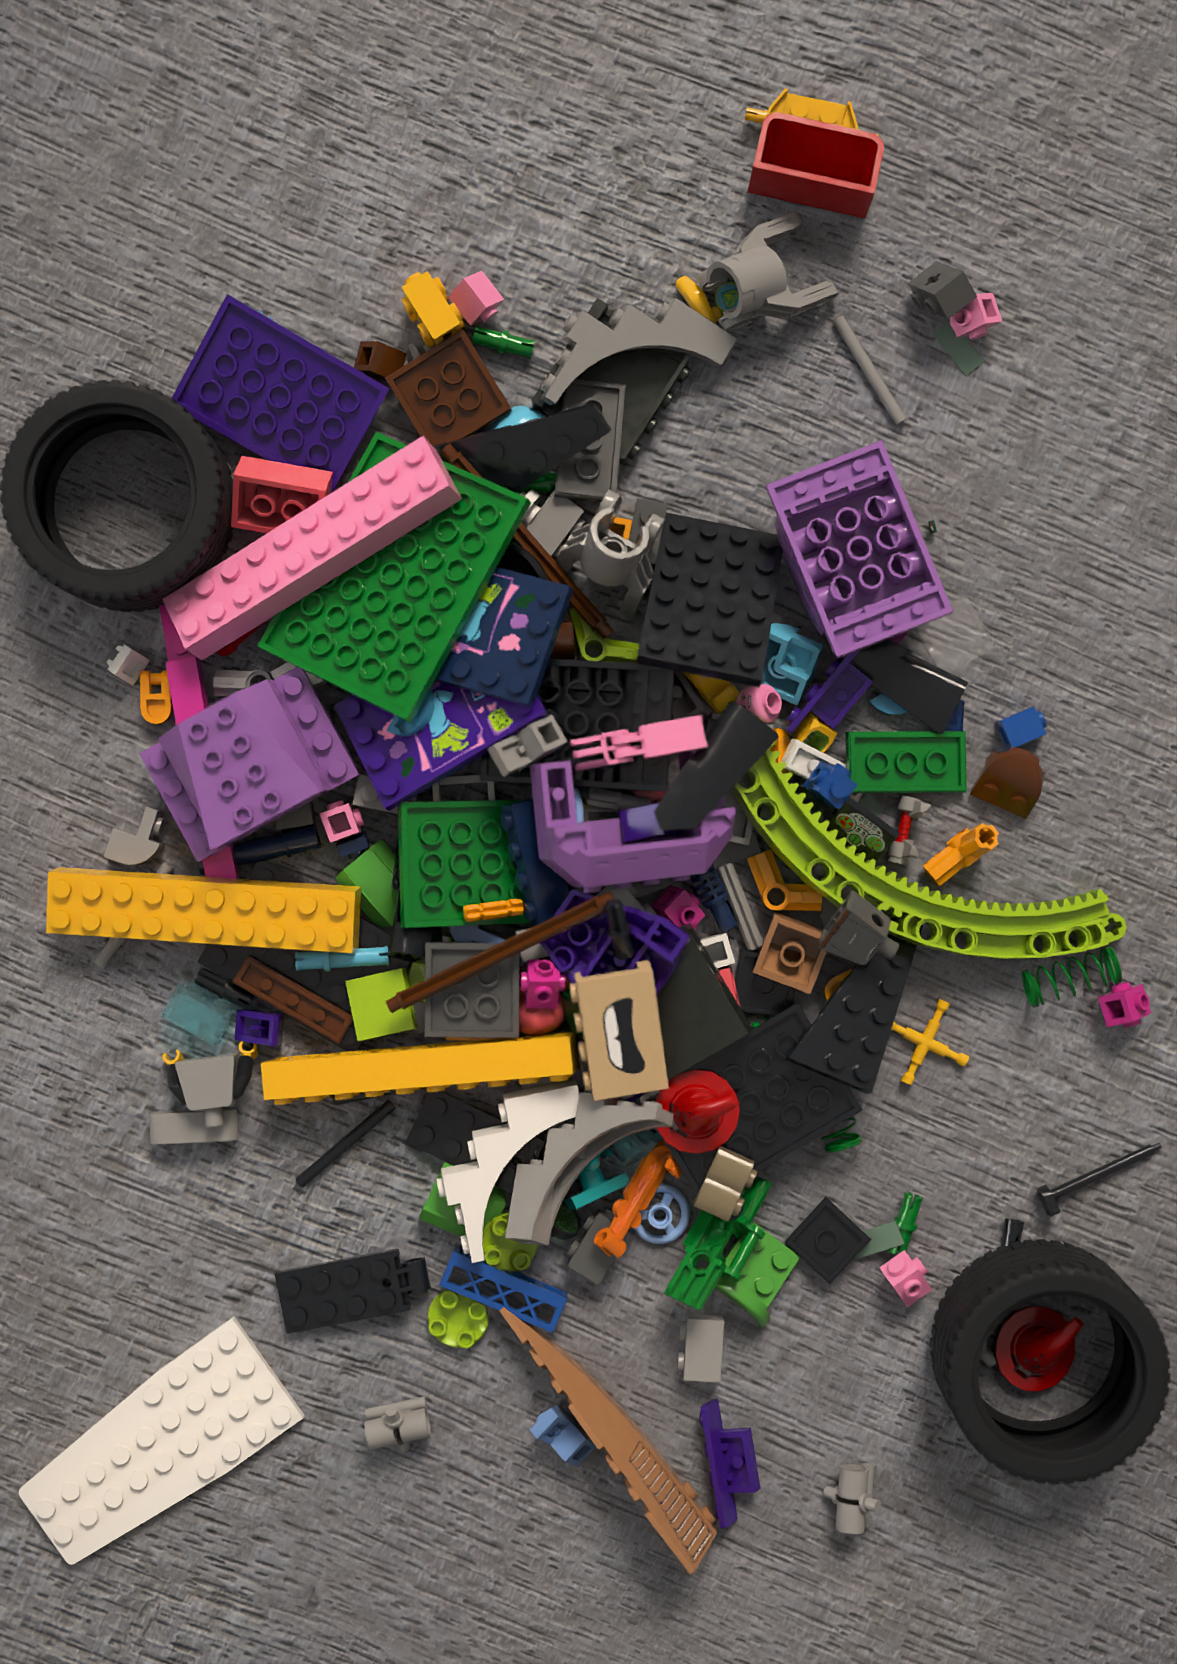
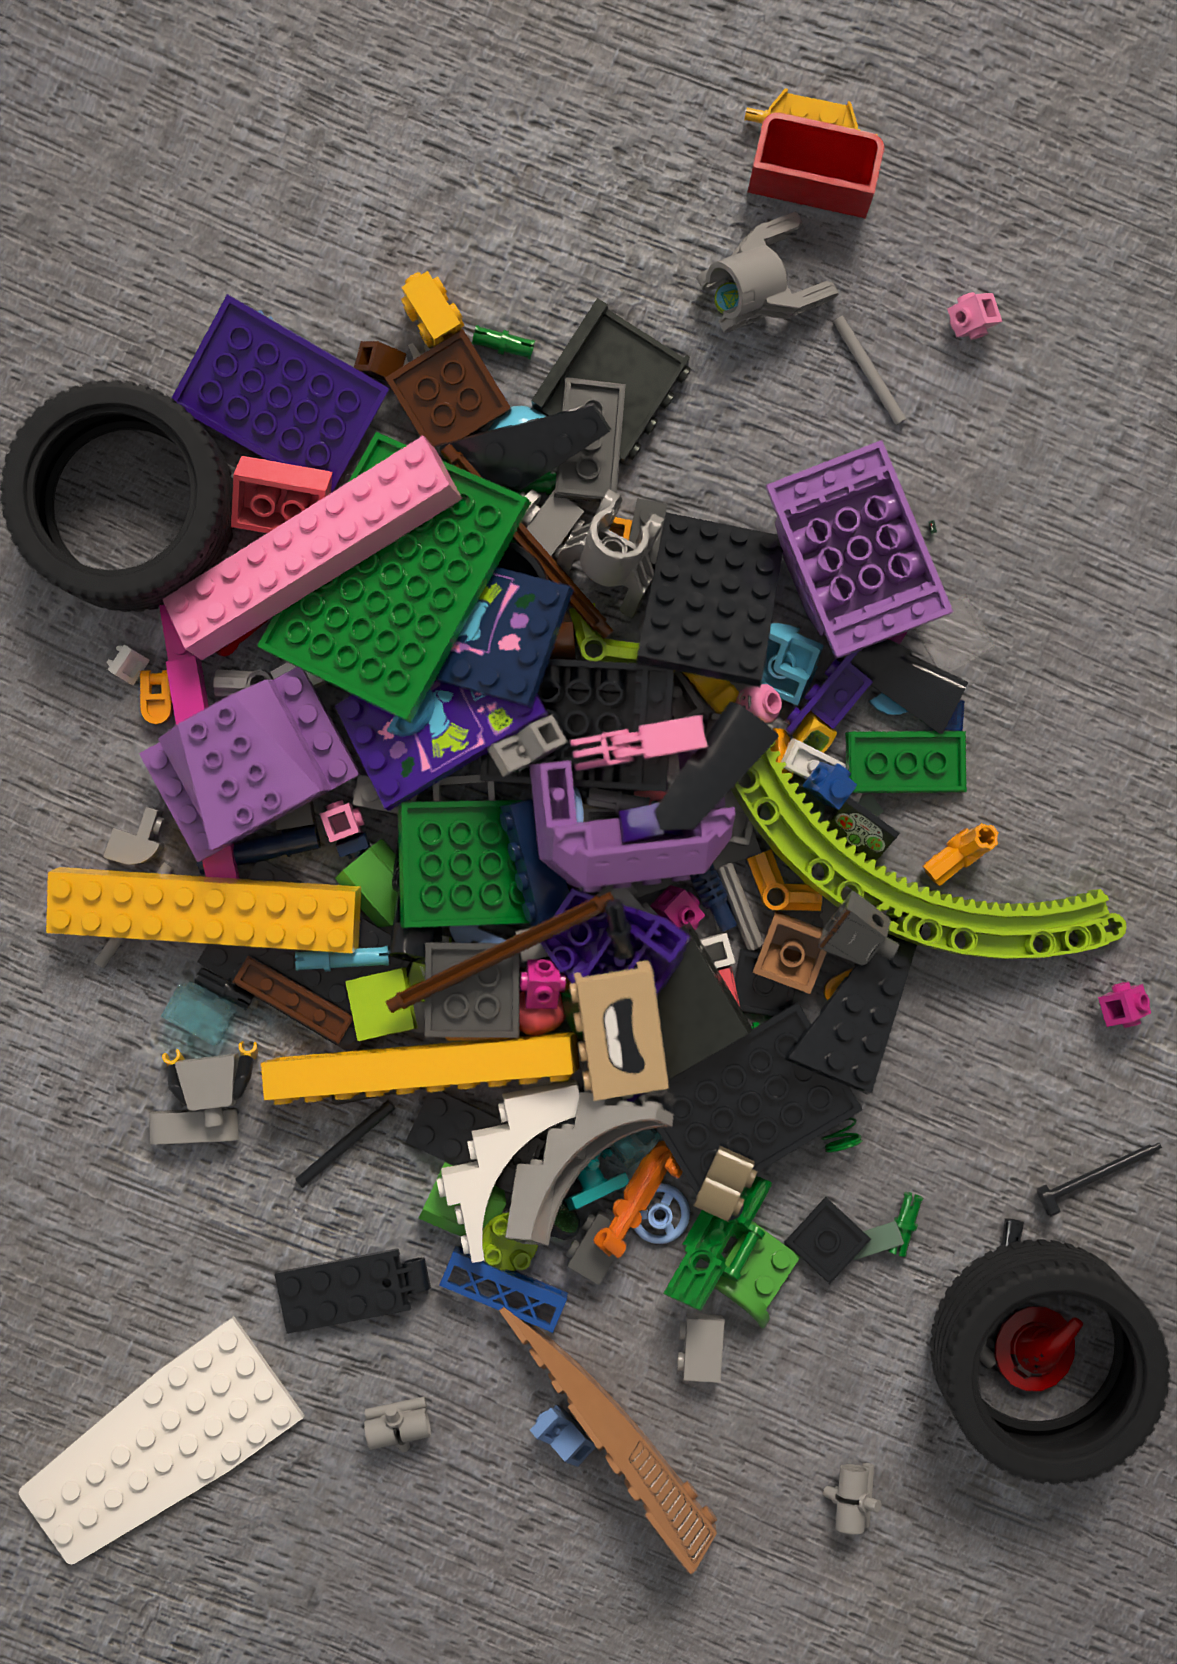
(259, 1027): dark purple slope -> none
(457, 1319): lime dish -> none
(476, 298): bright pink brick -> none
(493, 910): light orange axle -> none
(677, 330): light grey arch -> none
(697, 299): yellow arm -> none
(703, 1111): red piece -> none
(730, 1461): dark purple bracket -> none
(903, 847): light grey piece -> none
(907, 1277): bright pink brick -> none
(926, 1042): yellow piece -> none
(941, 290): dark grey brick -> none
(958, 348): sand green sticker -> none
(1010, 781): reddish brown slope -> none
(1022, 727): blue brick -> none
(1033, 989): green piece -> none

